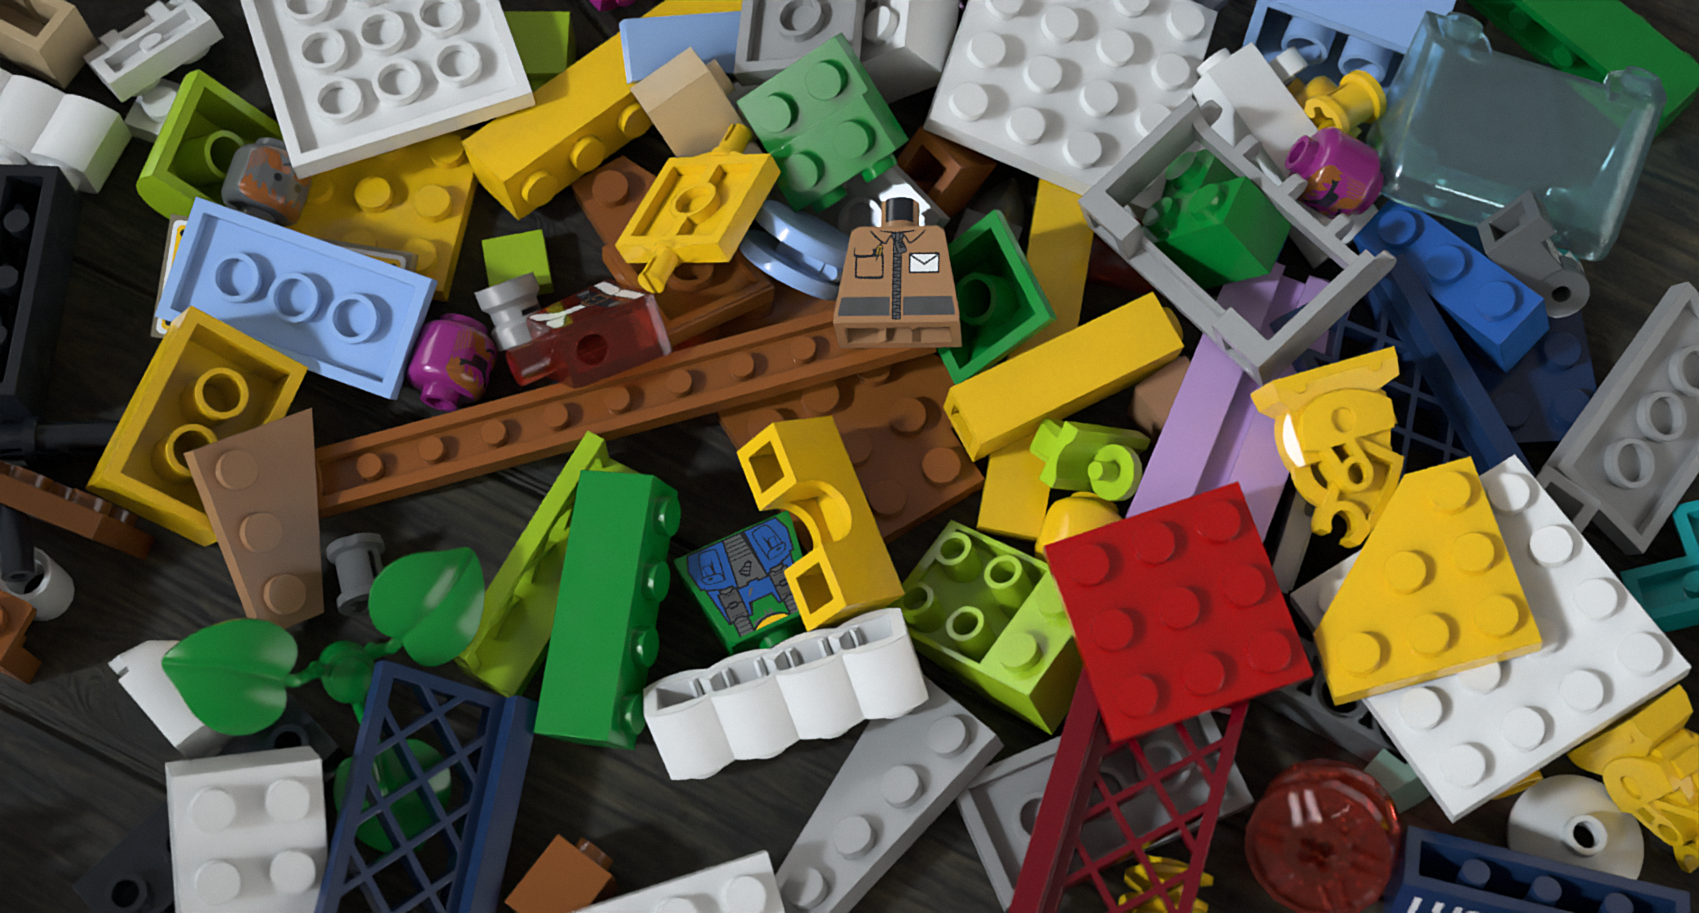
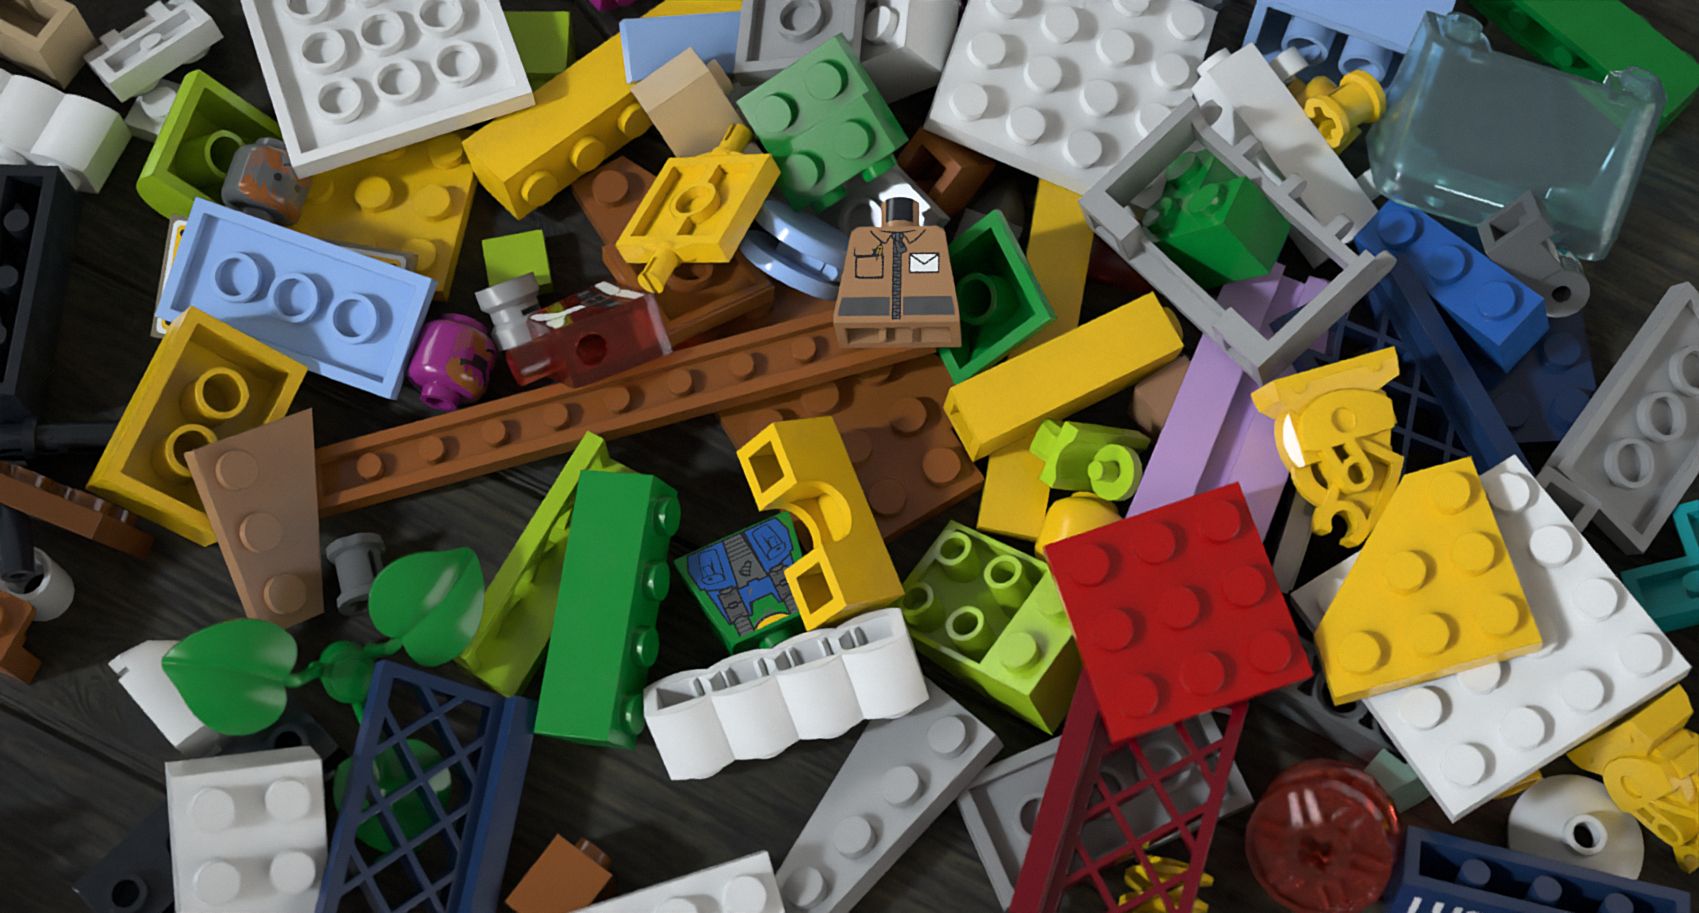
(1339, 172): magenta head -> none

